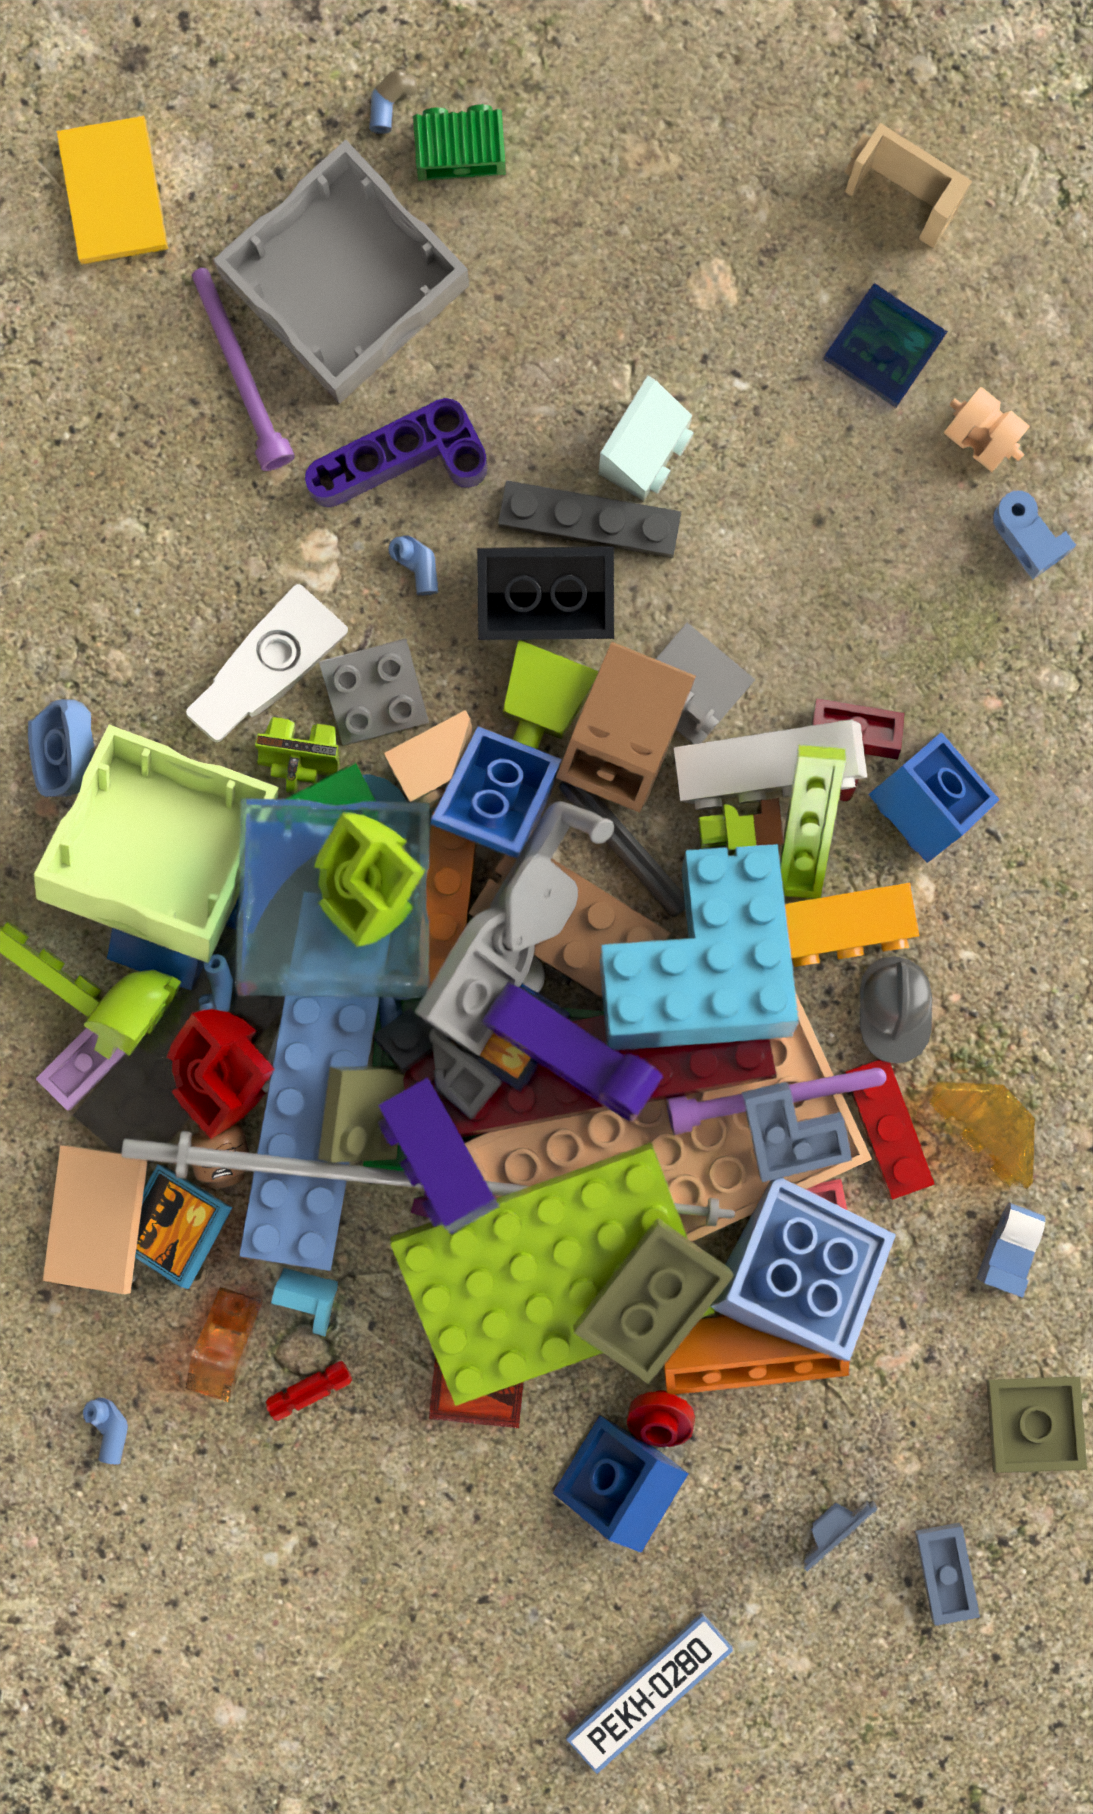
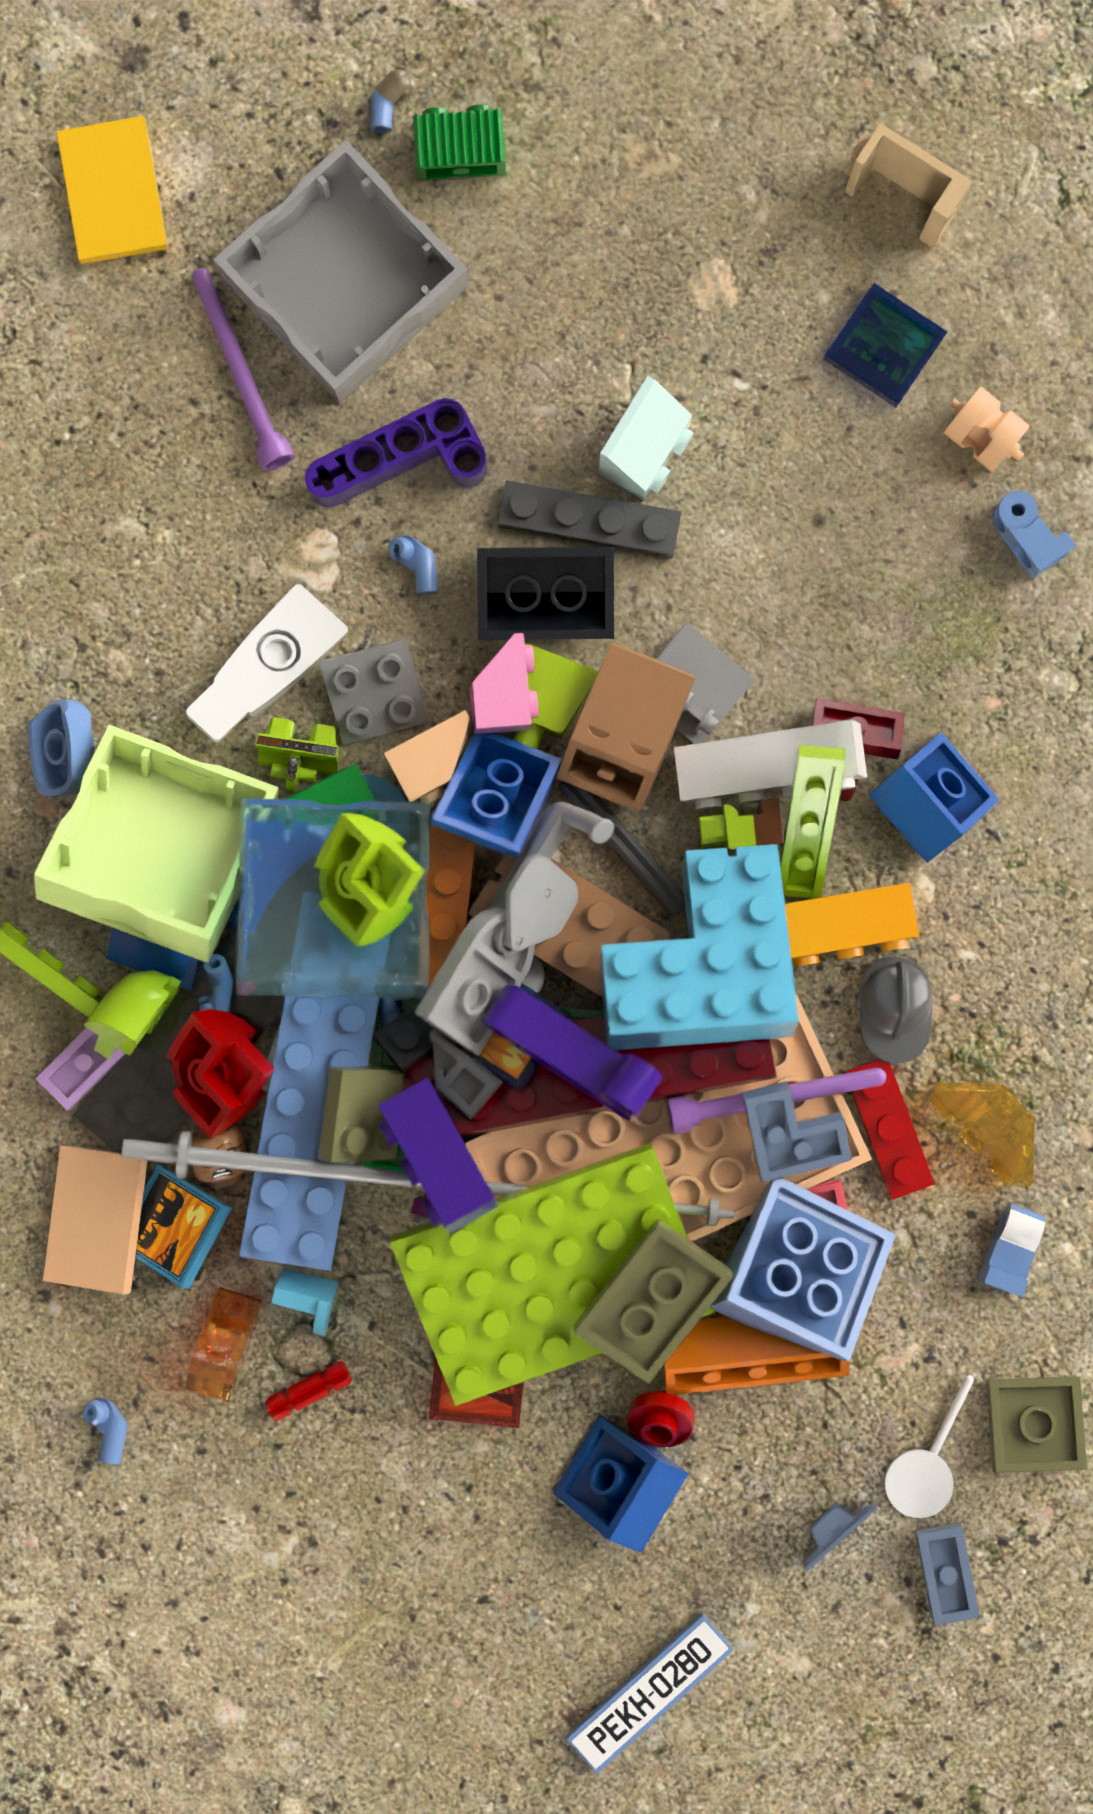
(501, 691): none -> bright pink slope
(919, 1479): none -> white piece

